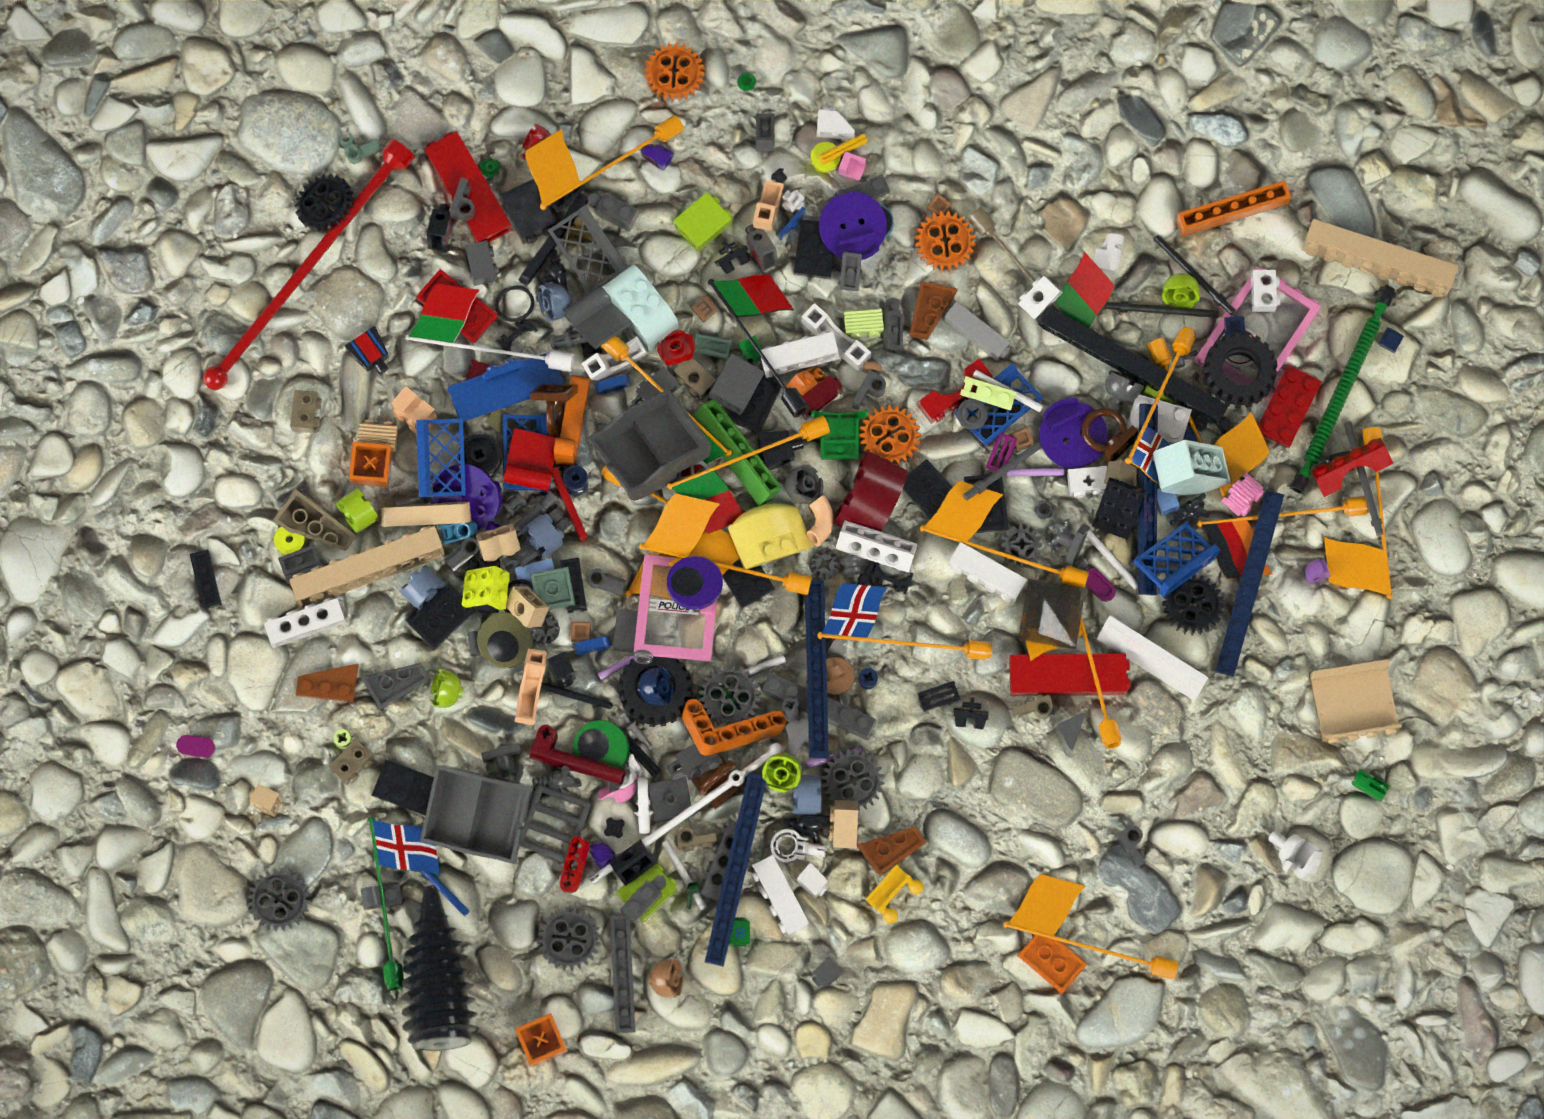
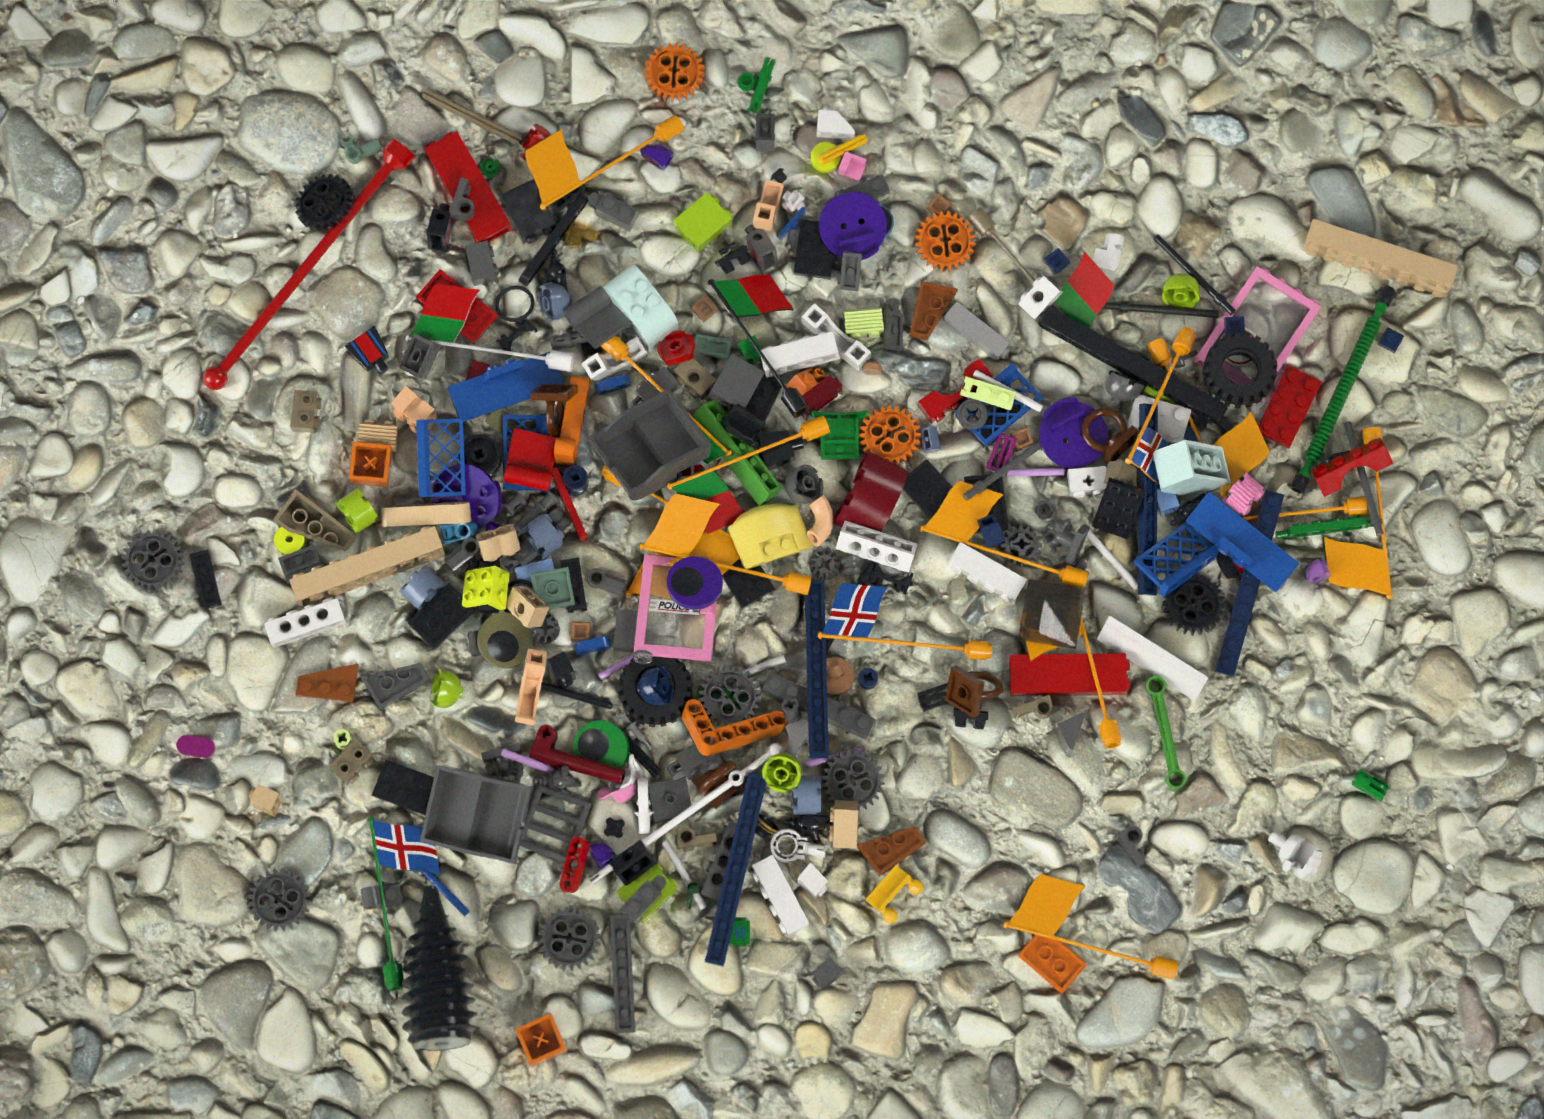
(141, 547): none -> dark grey gear
(419, 356): none -> dark grey slope
(473, 117): none -> dark tan axle
(527, 761): none -> lavender bar
(600, 238): dark grey fence -> none
(666, 978): medium nougat cylinder -> none
(743, 424): none -> black panel
(764, 78): none -> green pin
(765, 826): none -> black piece
(866, 388): dark grey plate -> none
(930, 439): none -> sand blue piece
(966, 689): none -> reddish brown tile
(991, 530): none -> dark blue brick
(1056, 261): none -> dark blue plate
(1100, 585): magenta tile -> none
(1165, 732): none -> bright green piece
(1233, 208): orange brick -> none
(1242, 542): none -> blue bracket
(1260, 290): white brick -> none
(1318, 528): none -> green plate
(1354, 701): tan panel -> none

